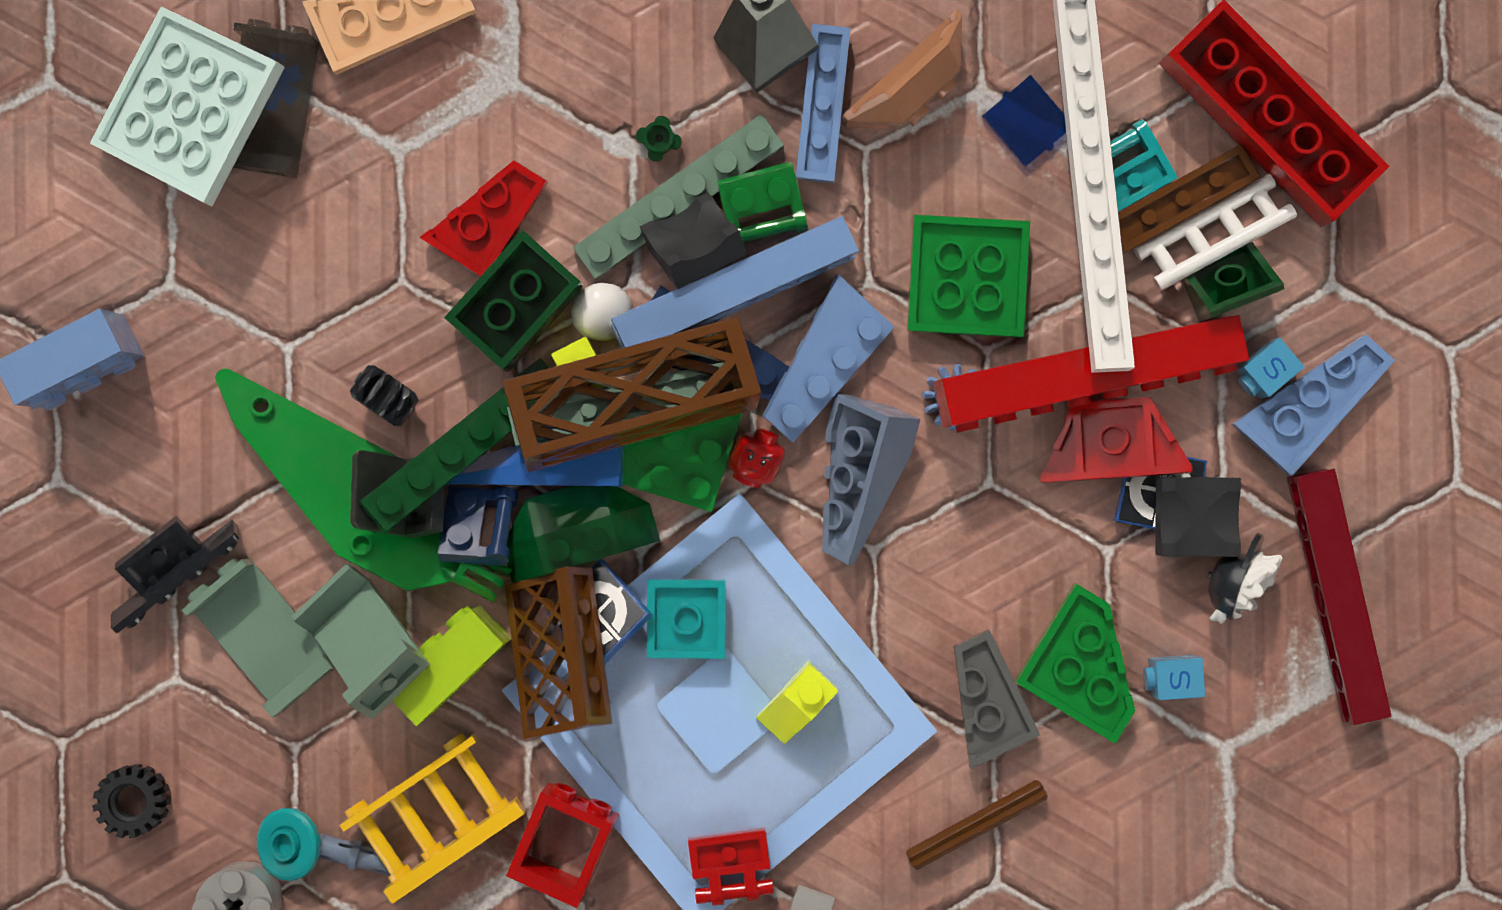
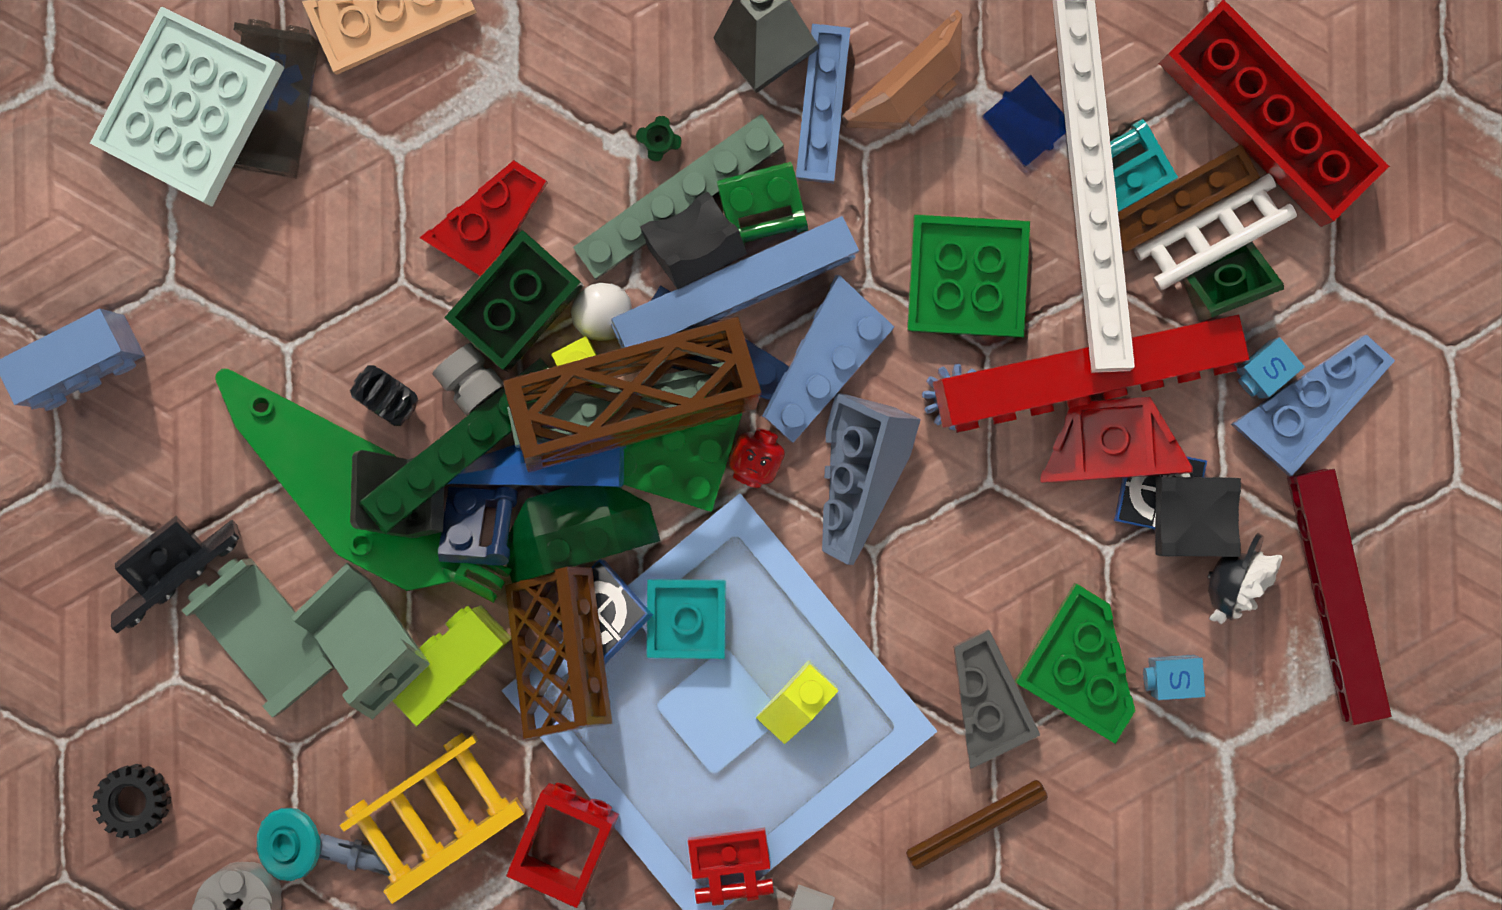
(468, 378): none -> light grey wheel

